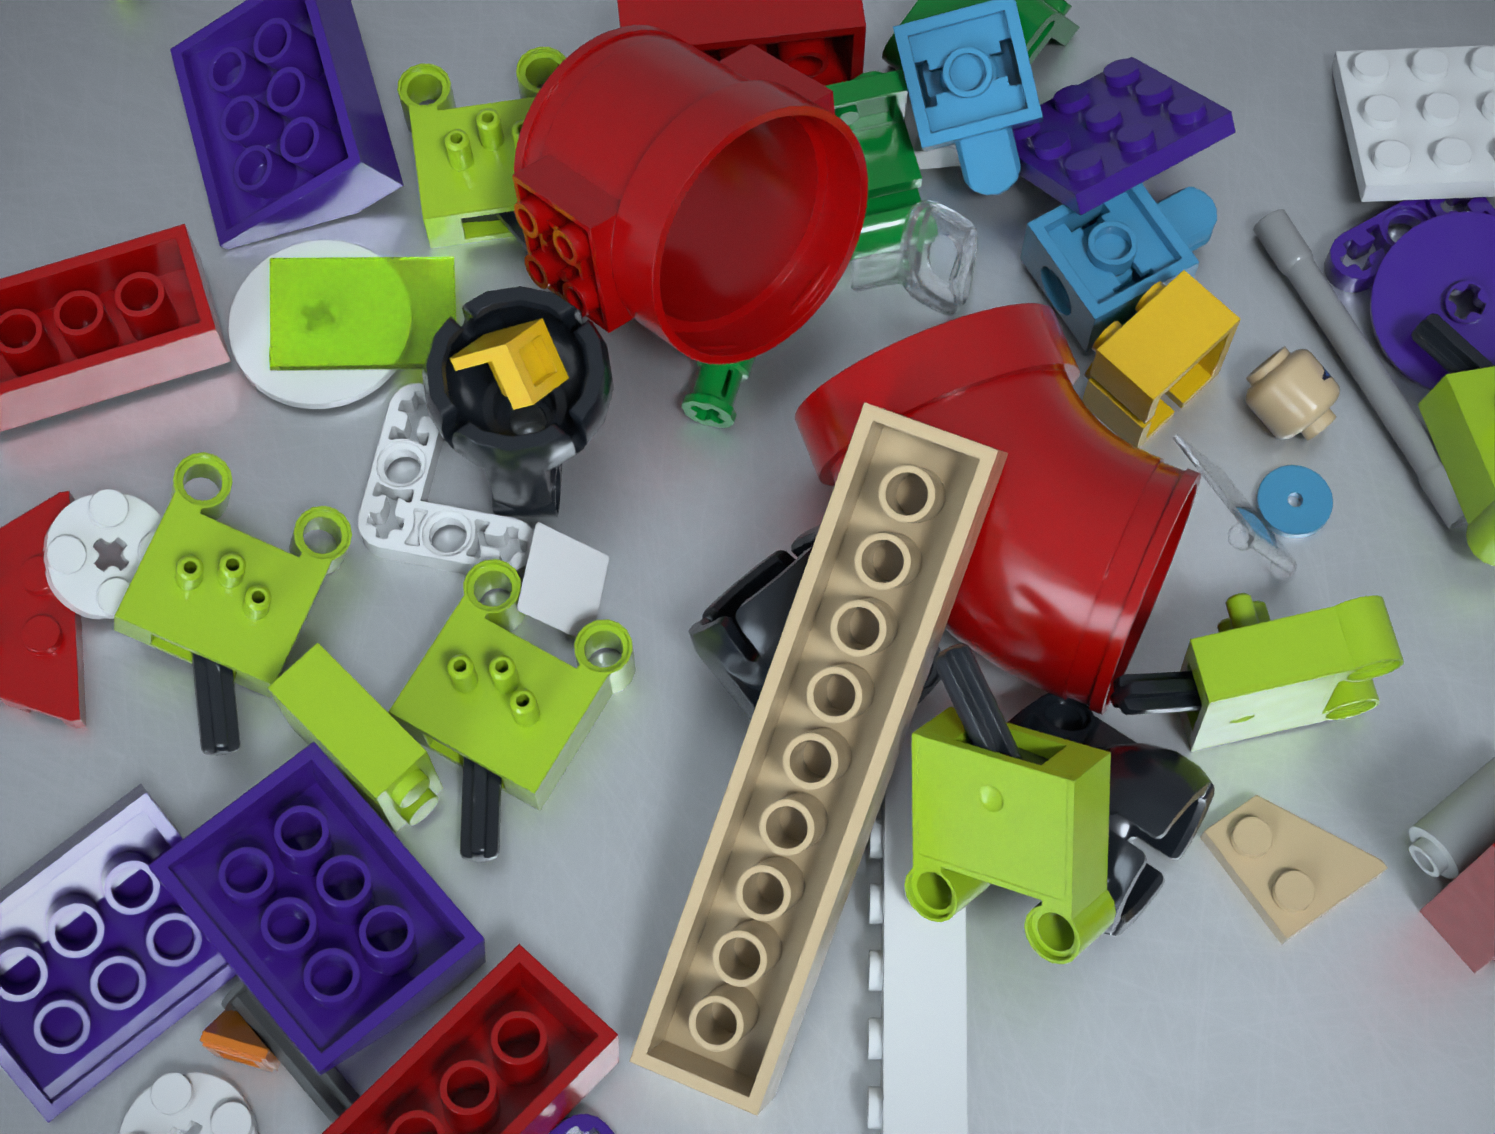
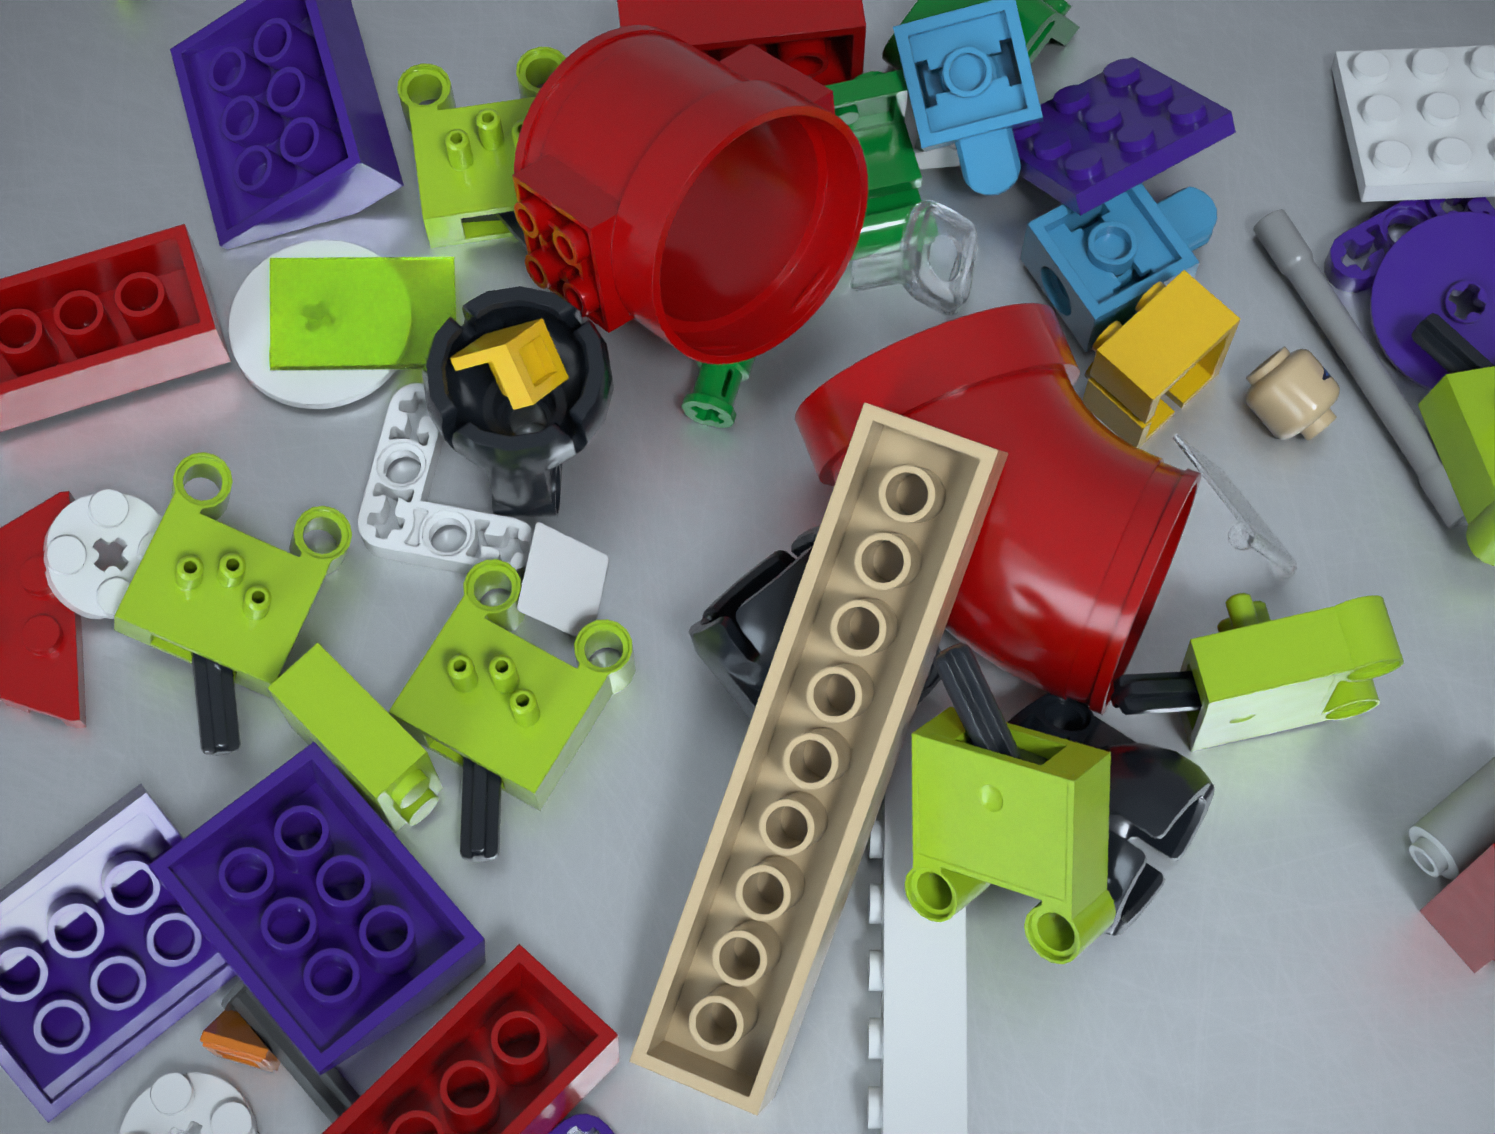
(1287, 865): tan wing -> none
(1300, 483): dark azure wheel -> none

